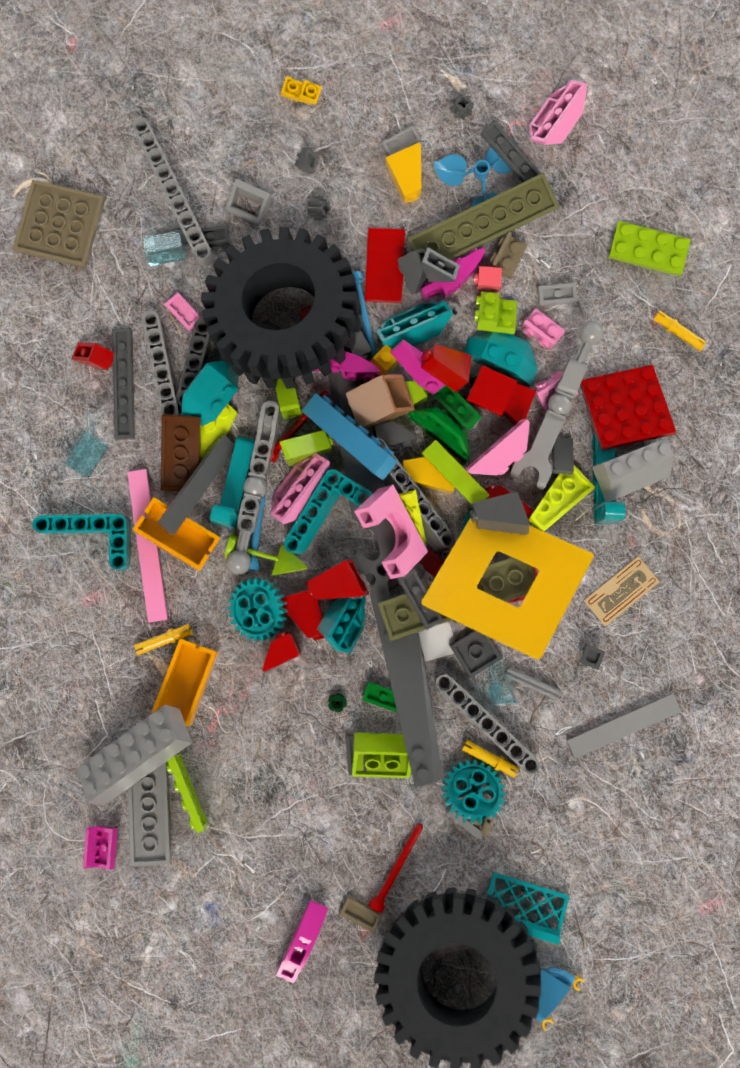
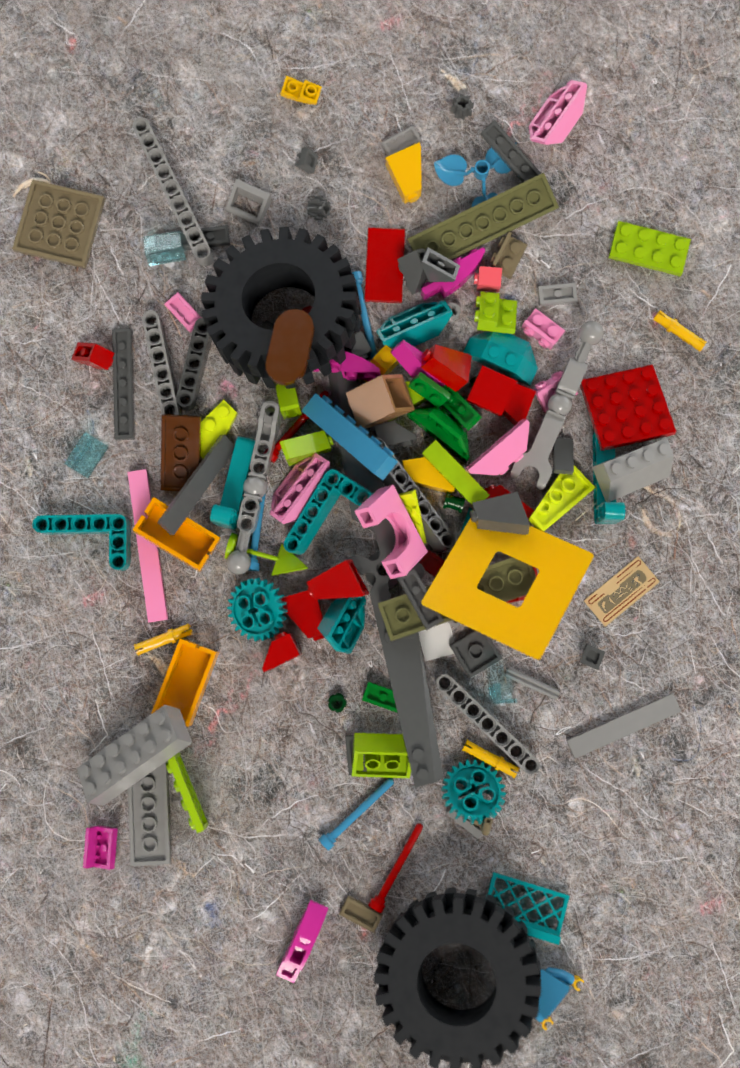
(210, 391): teal wedge -> none
(290, 347): none -> reddish brown tile
(328, 839): none -> dark azure piece
(429, 390): none -> green plate
(454, 502): none -> dark green bush

